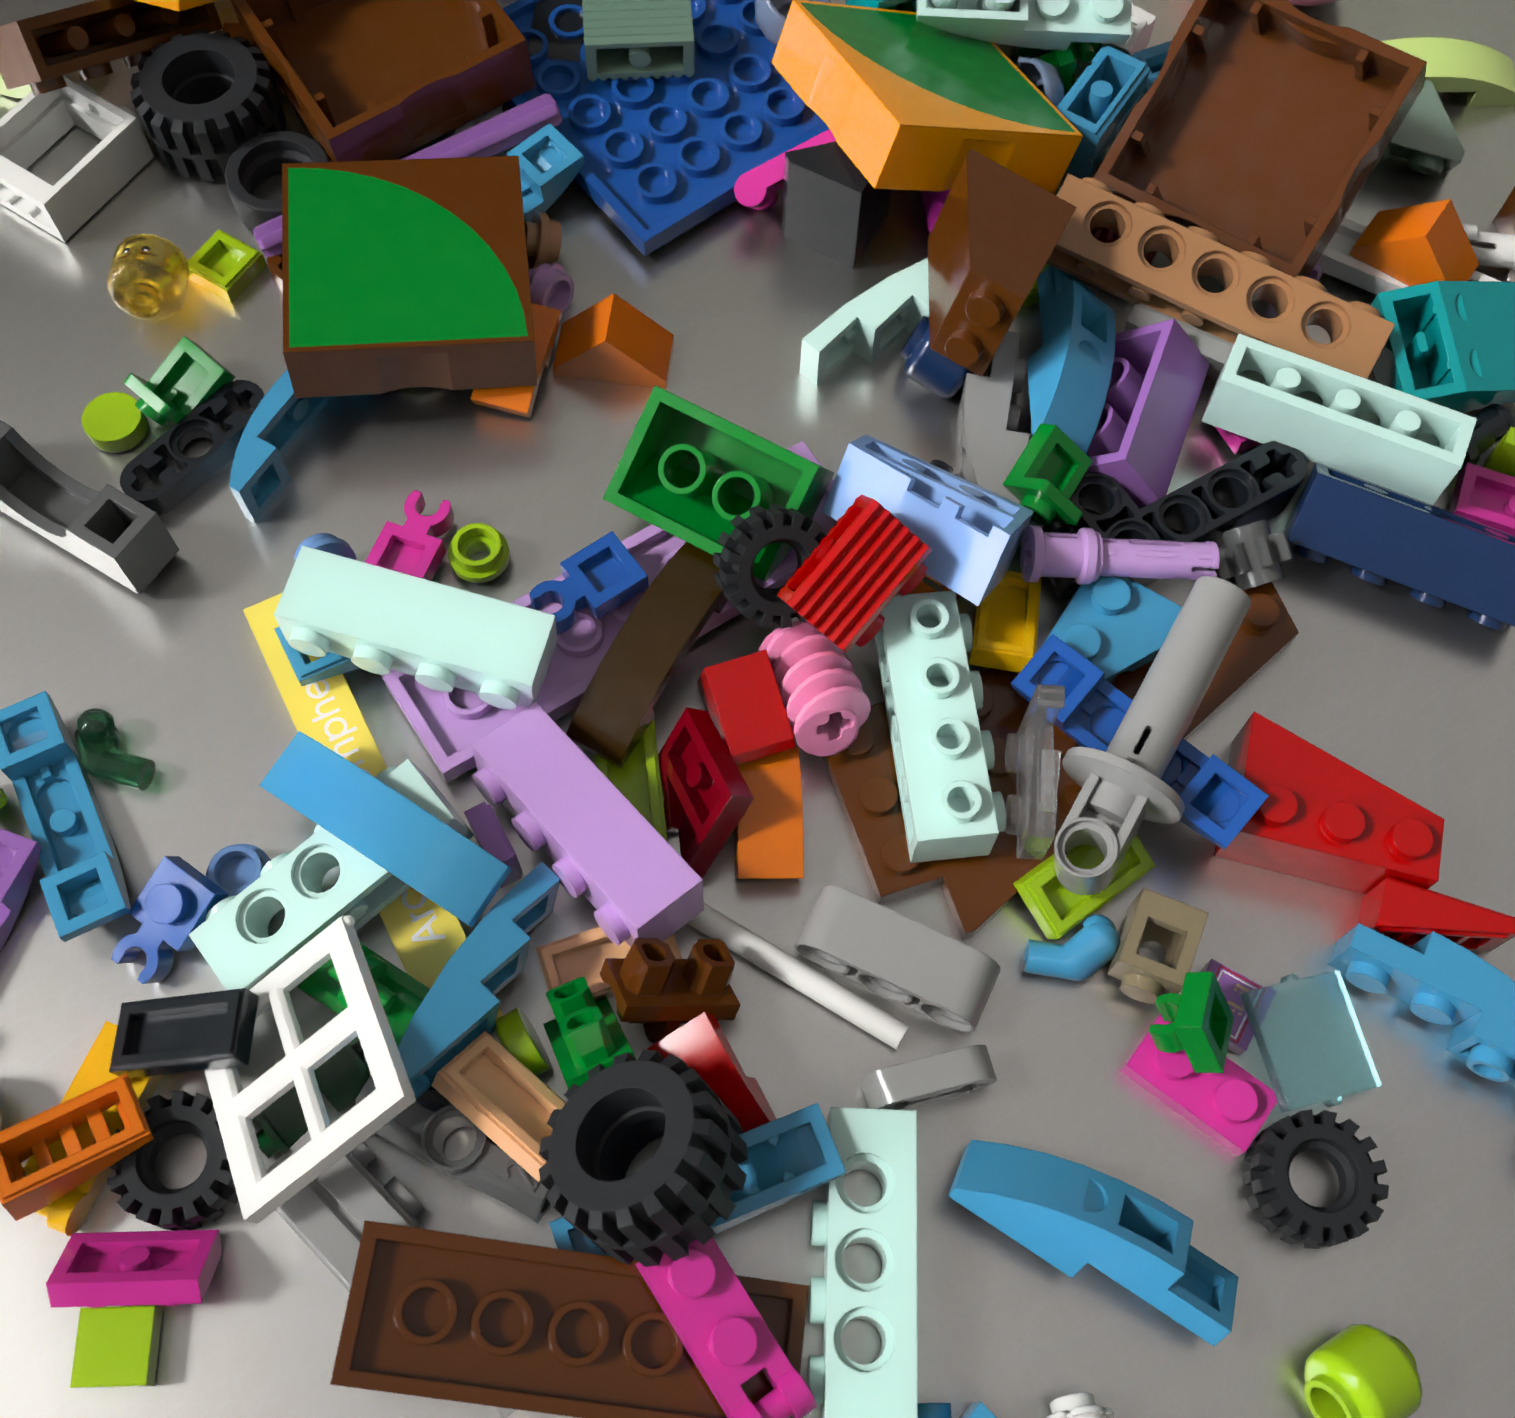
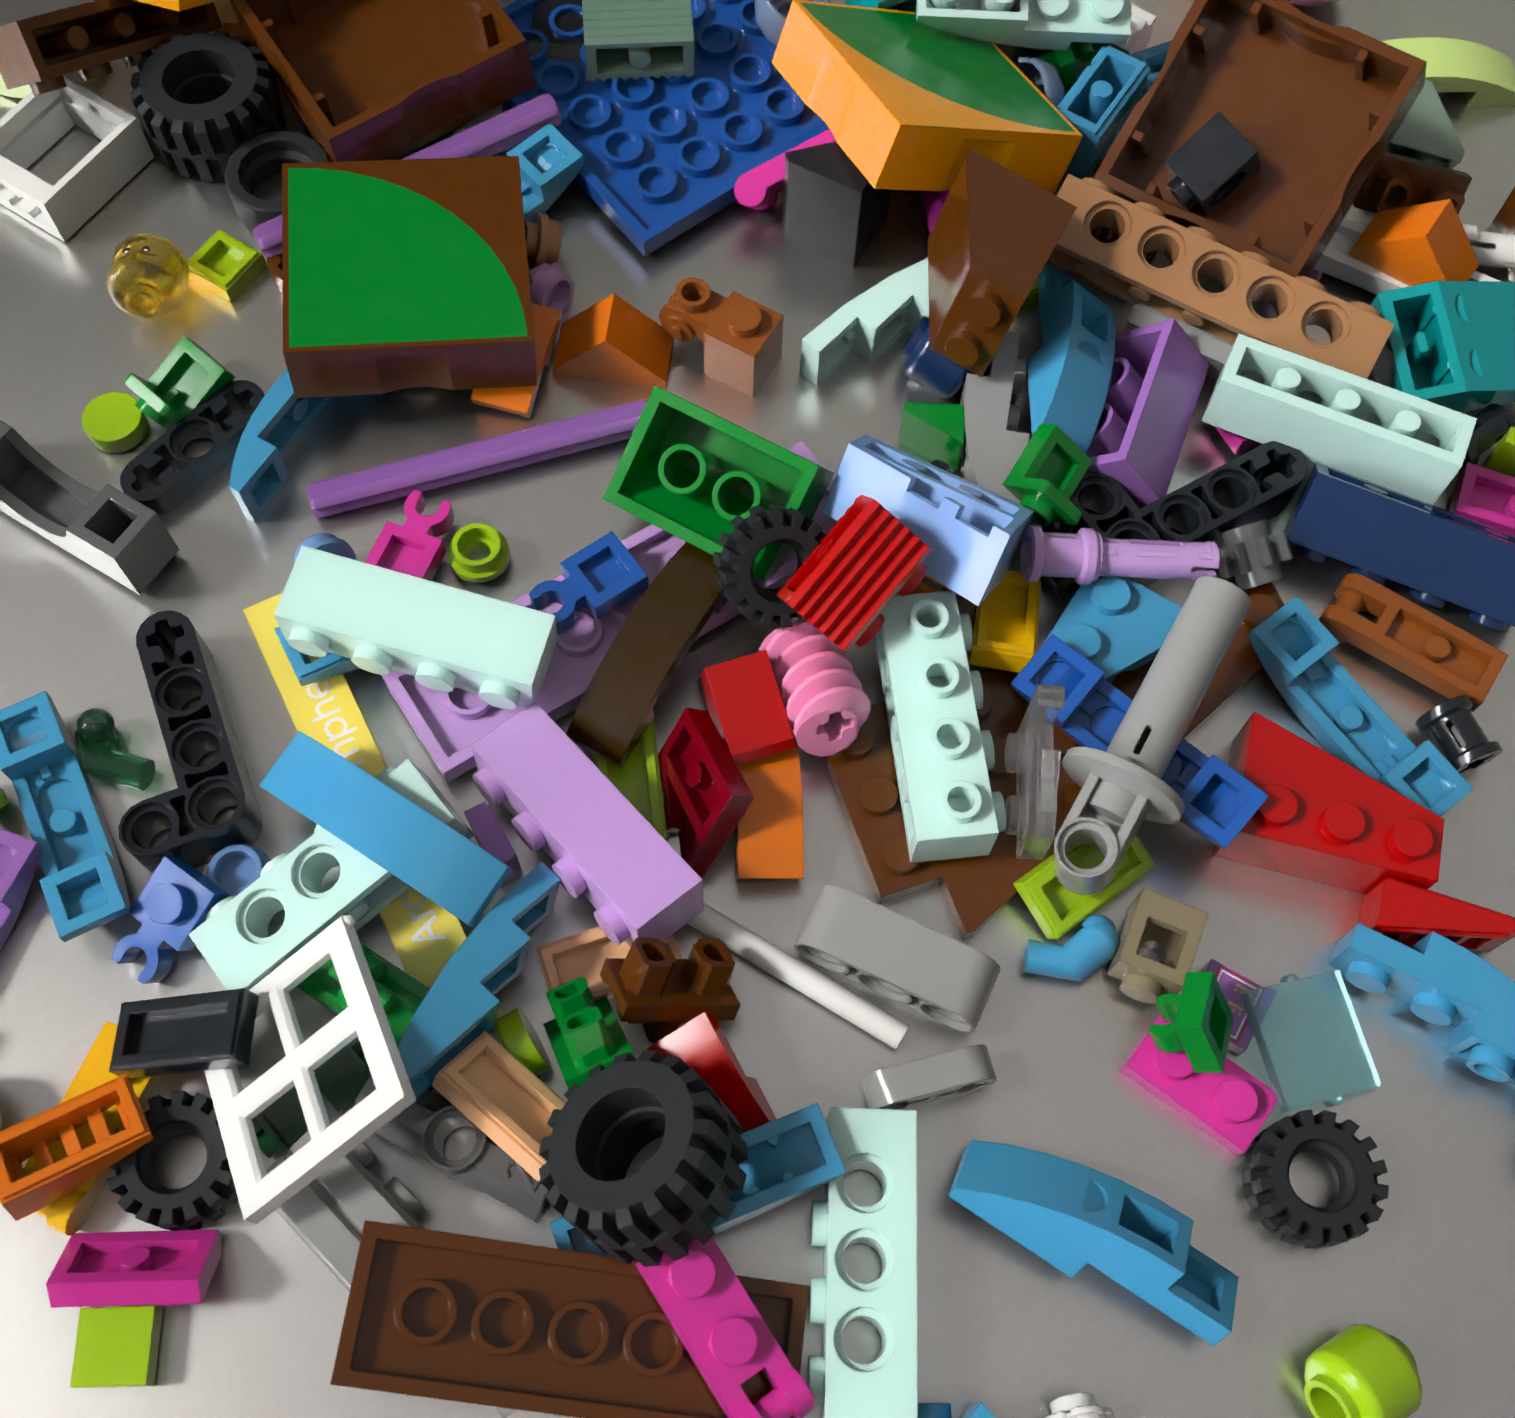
(188, 737): none -> black beam
(474, 459): none -> medium lavender axle
(737, 333): none -> dark orange brick
(933, 431): none -> green slope
(1211, 165): none -> black brick
(1342, 714): none -> dark azure slope
(1408, 182): none -> reddish brown hips
(1413, 640): none -> dark orange plate
(1457, 713): none -> black bush

